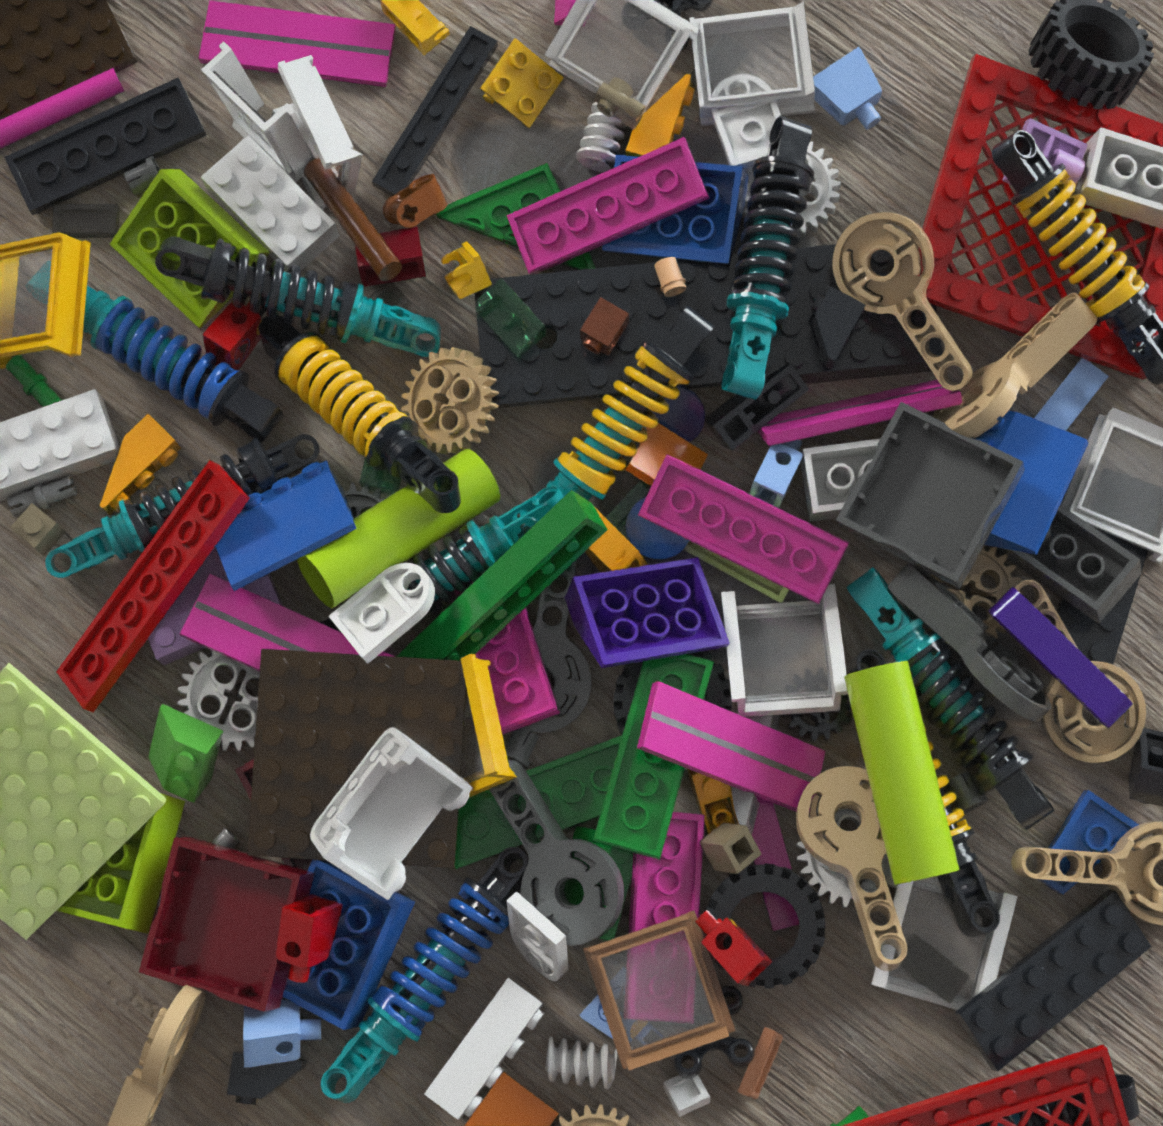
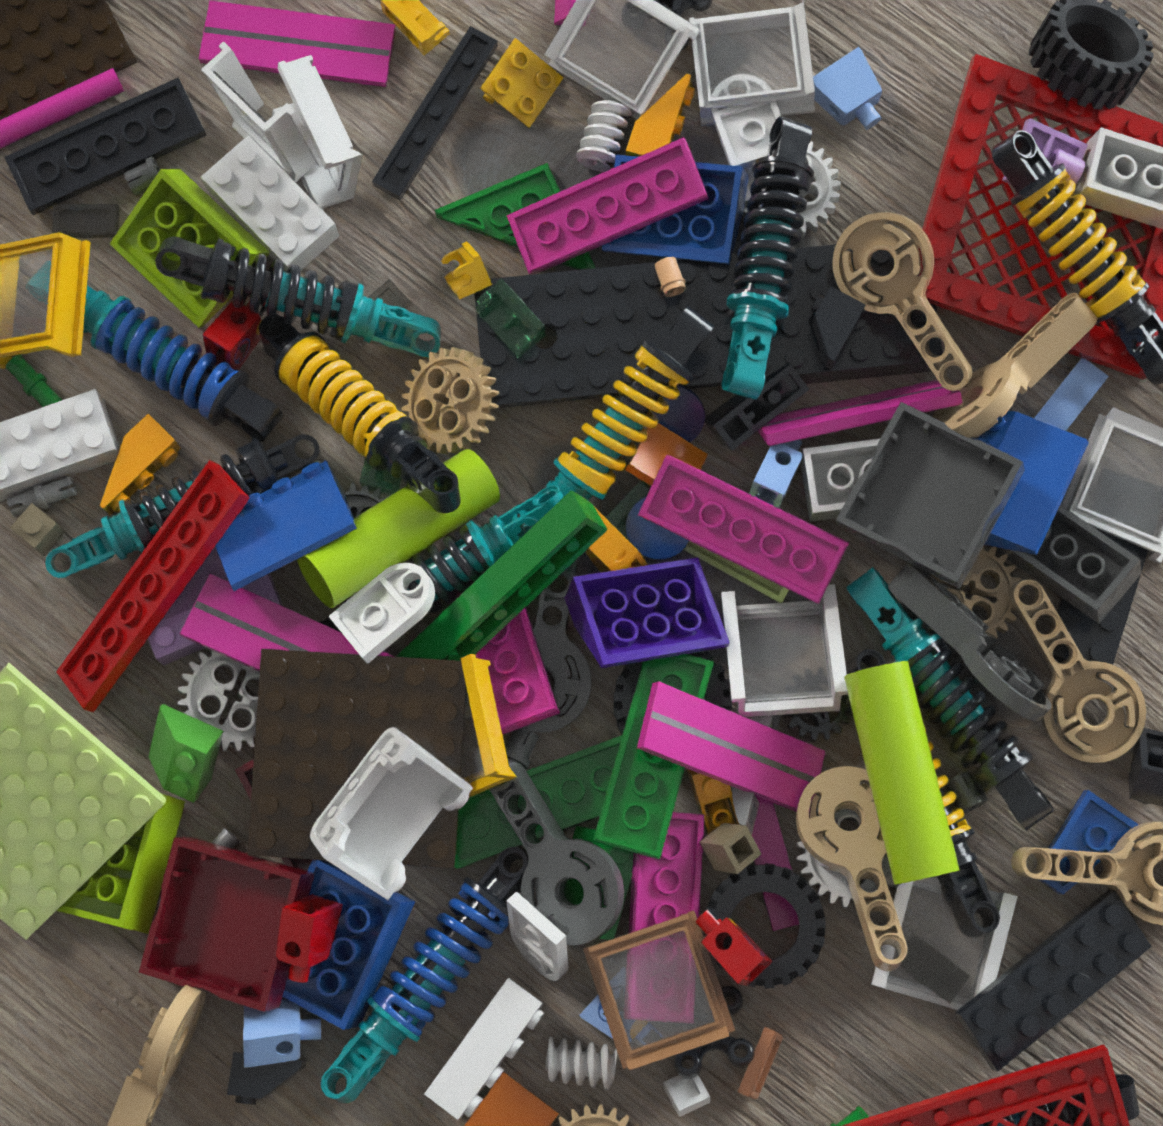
(353, 220): reddish brown piece -> none
(407, 248): dark red brick -> none
(419, 201): dark orange piece -> none
(603, 327): copper brick -> none
(616, 100): dark tan plate -> none
(1060, 657): dark purple beam -> none

